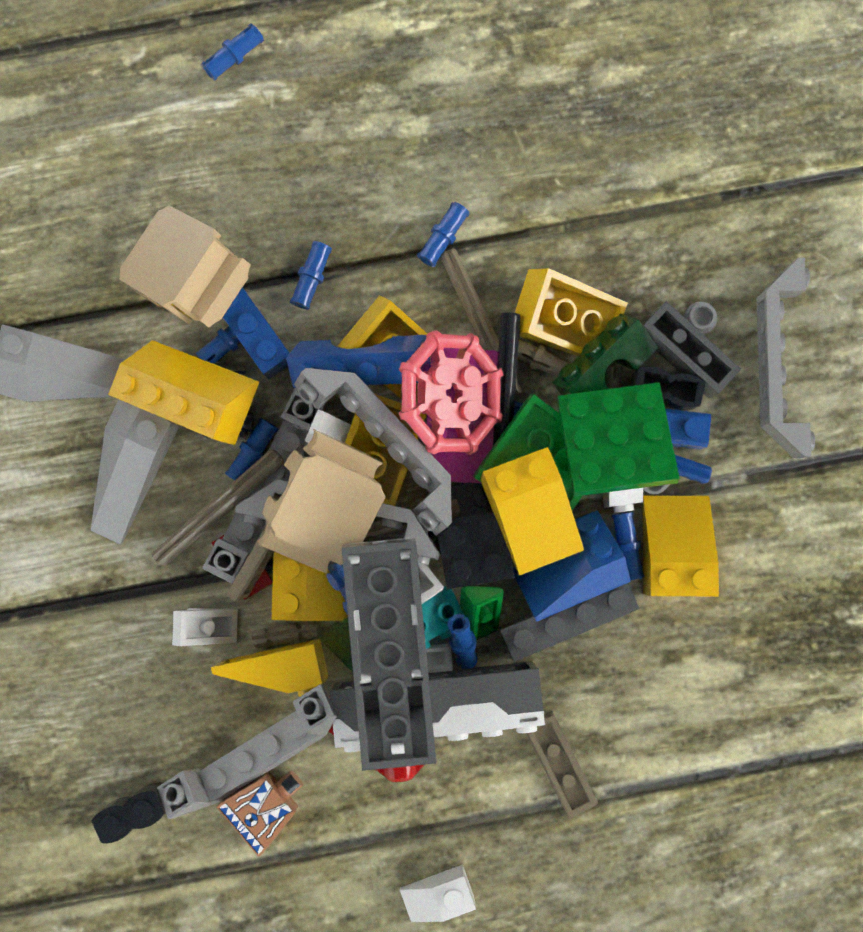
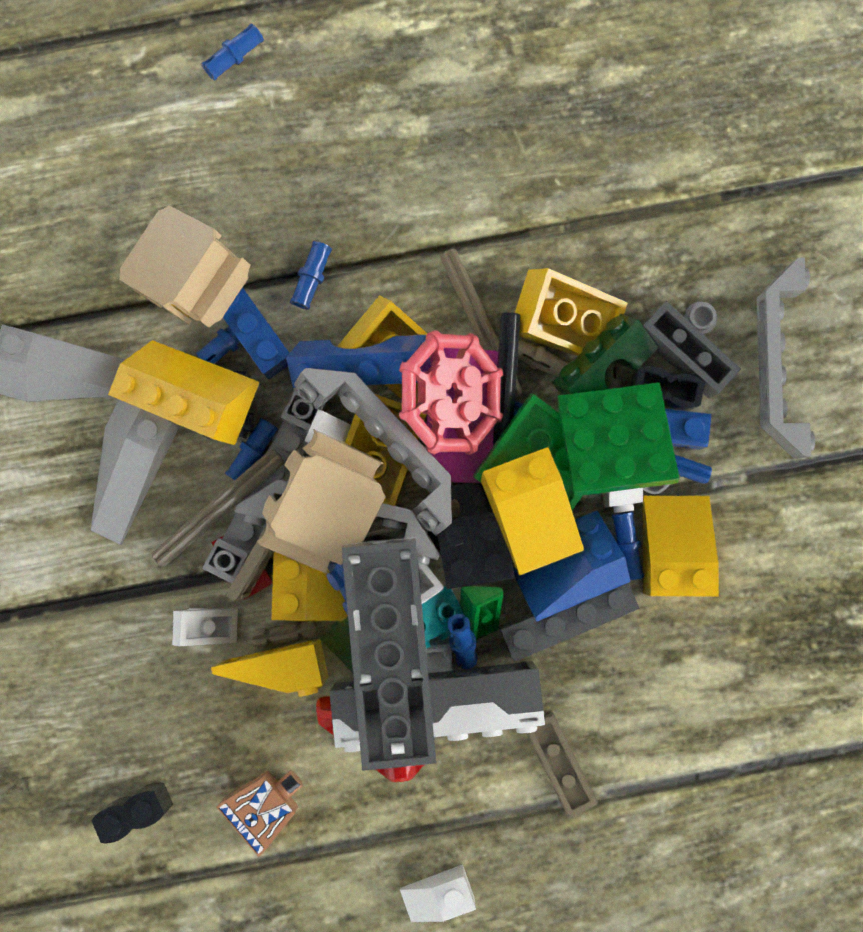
(254, 758): light grey slope -> none
(443, 234): blue pin -> none

